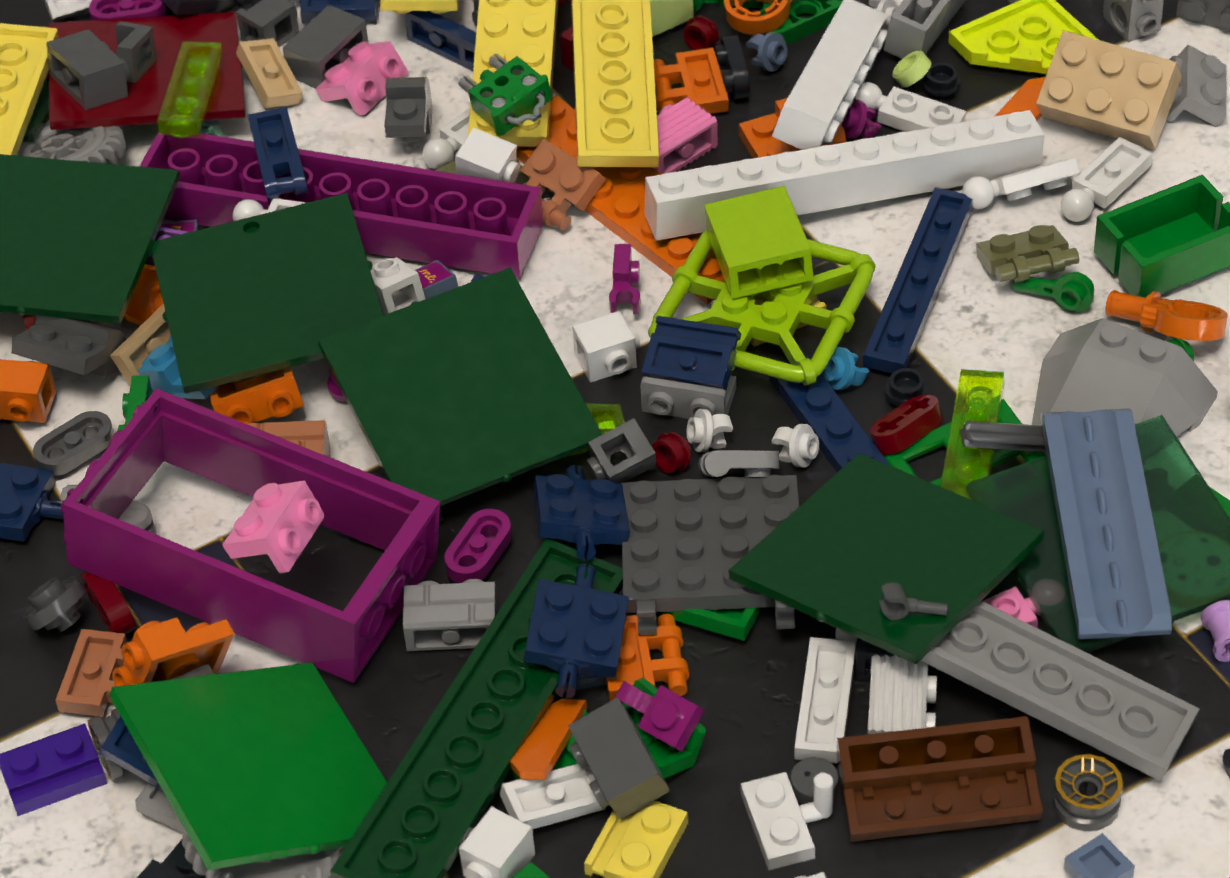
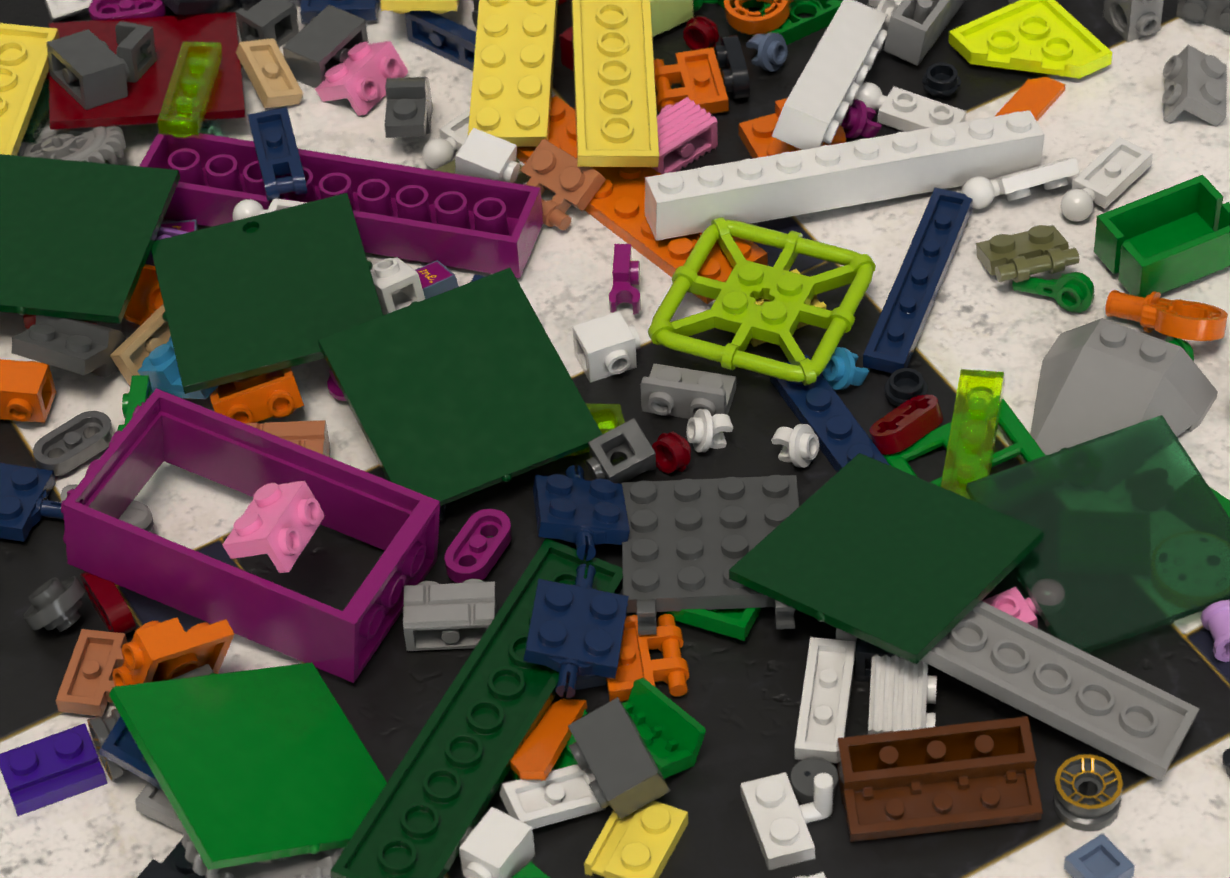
(508, 93): green piece -> none
(665, 714): magenta plate -> none
(691, 352): dark blue plate -> none
(753, 462): light grey plate -> none
(758, 242): lime brick -> none
(898, 605): dark grey hand -> none
(911, 68): yellowish green tile -> none
(1002, 436): dark grey axle -> none
(1106, 524): sand blue plate -> none
(1109, 89): tan brick -> none

